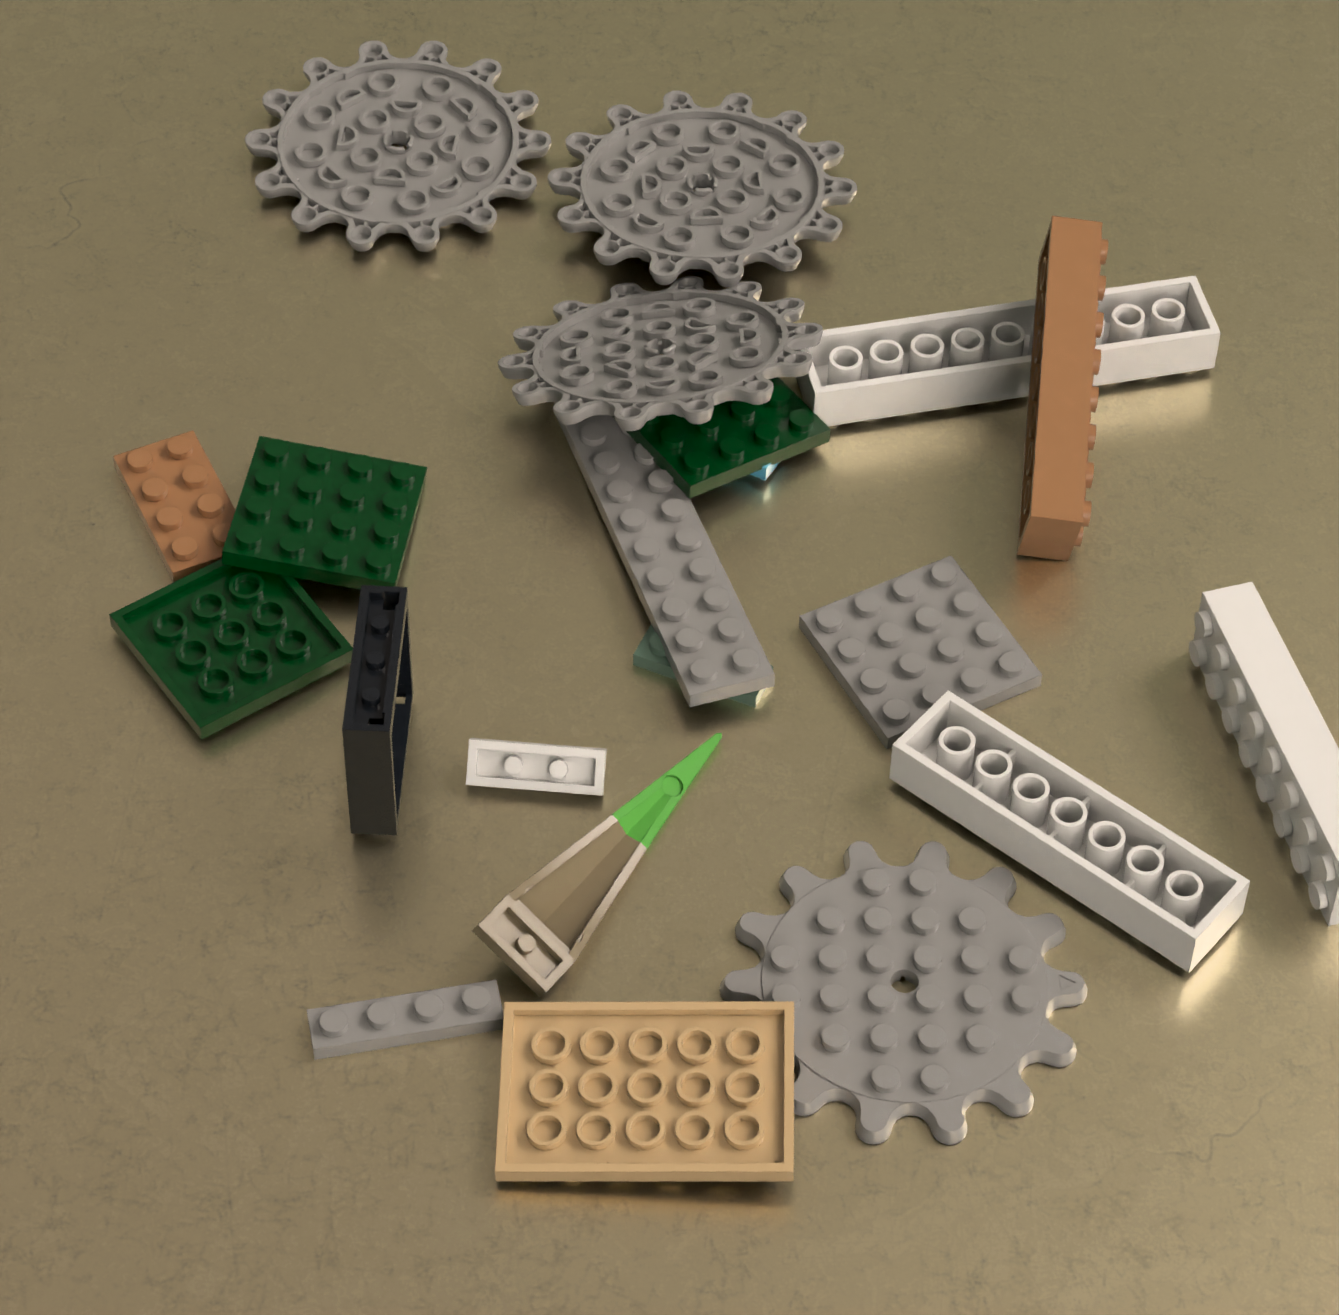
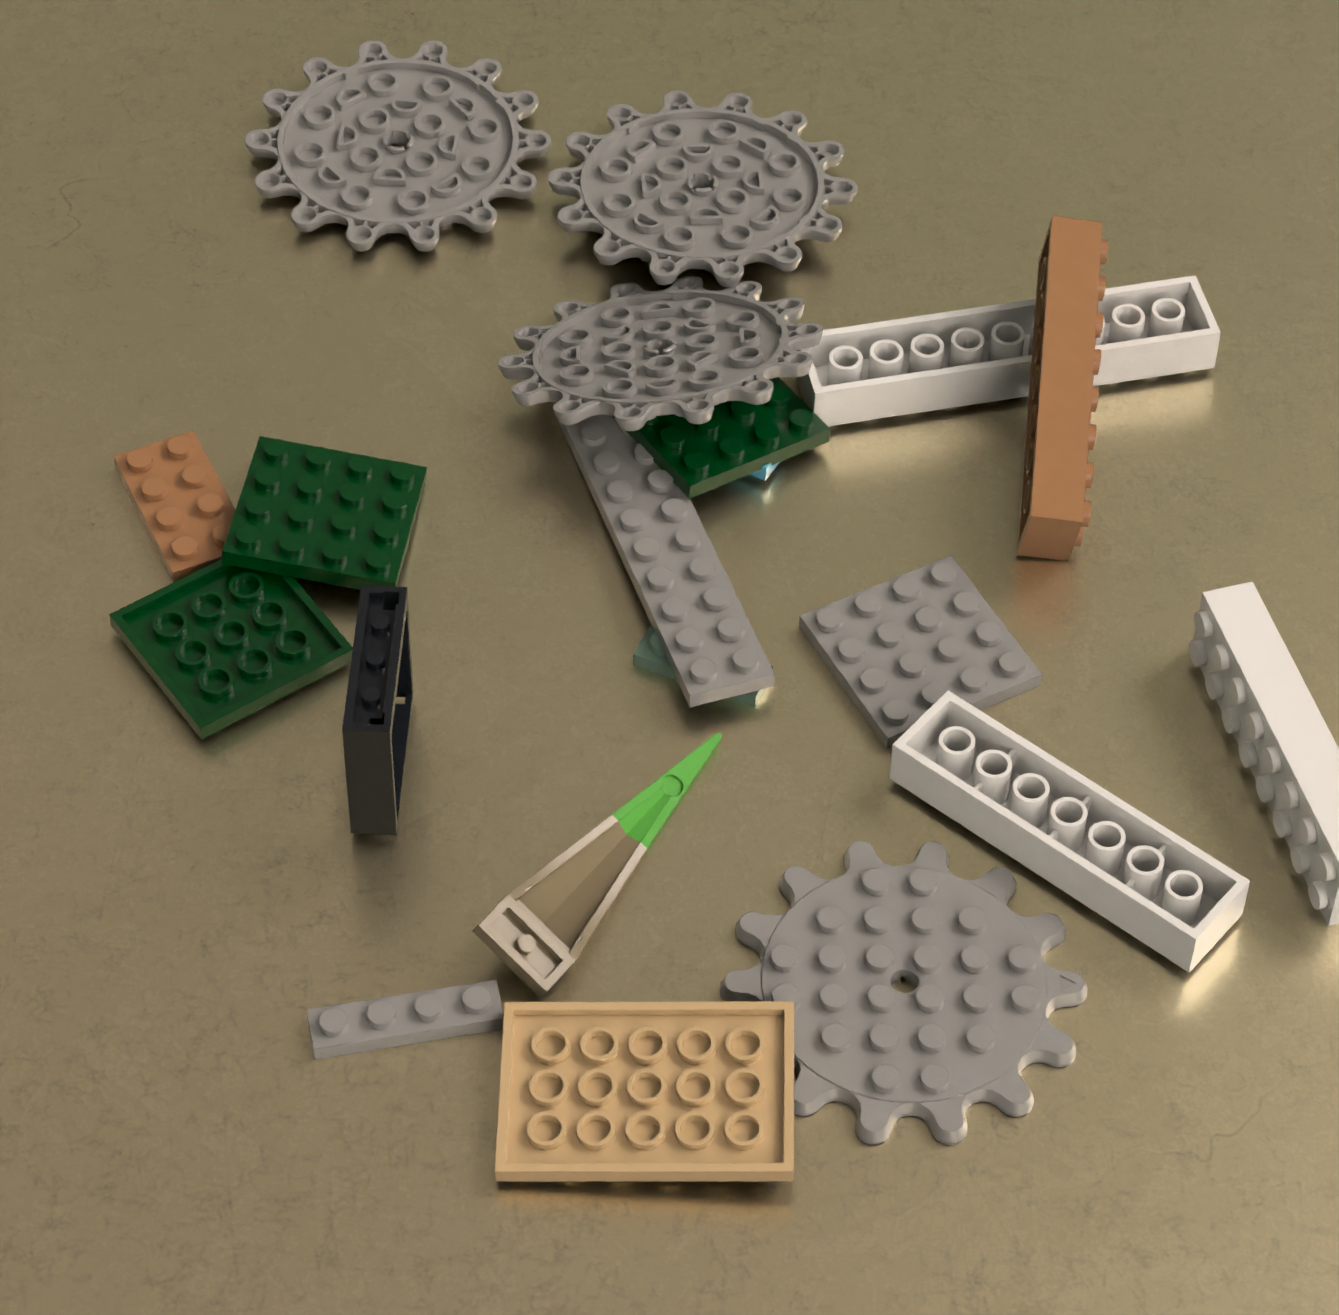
(536, 766): white plate -> none

